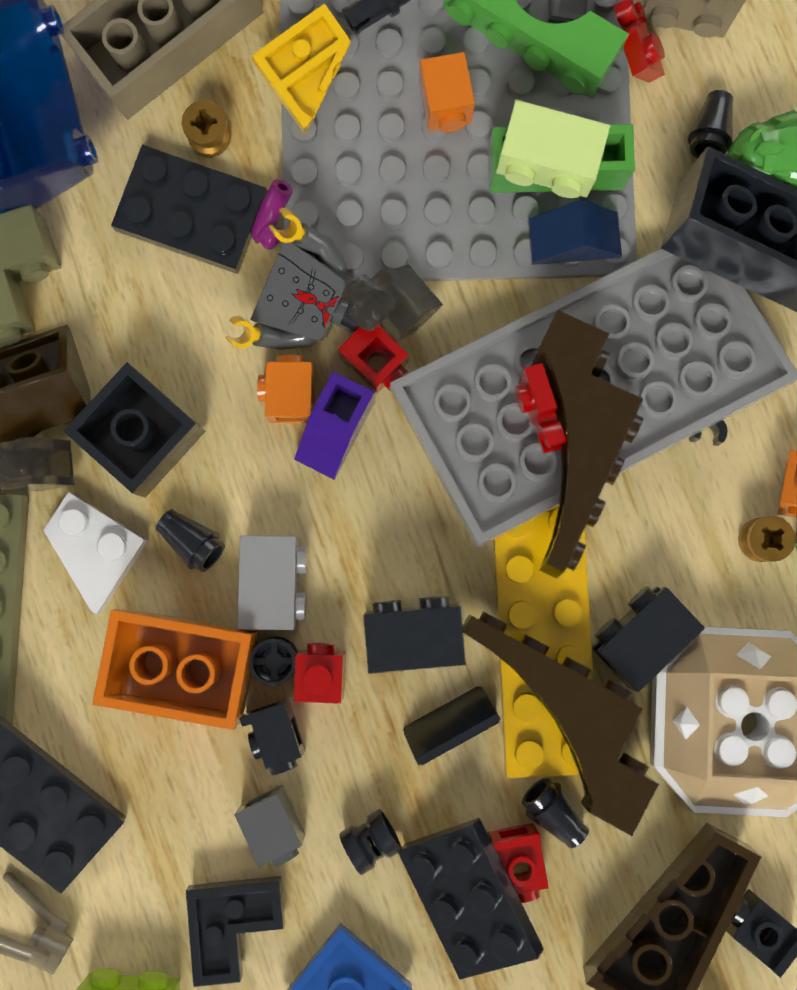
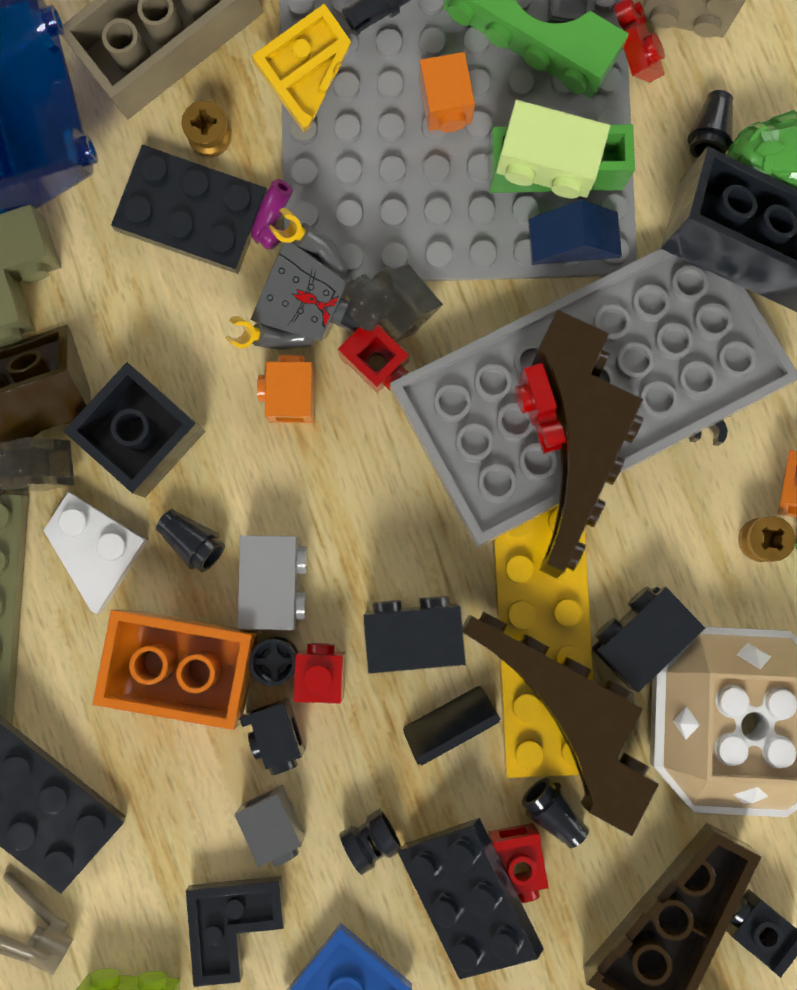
(334, 425): dark purple slope -> none

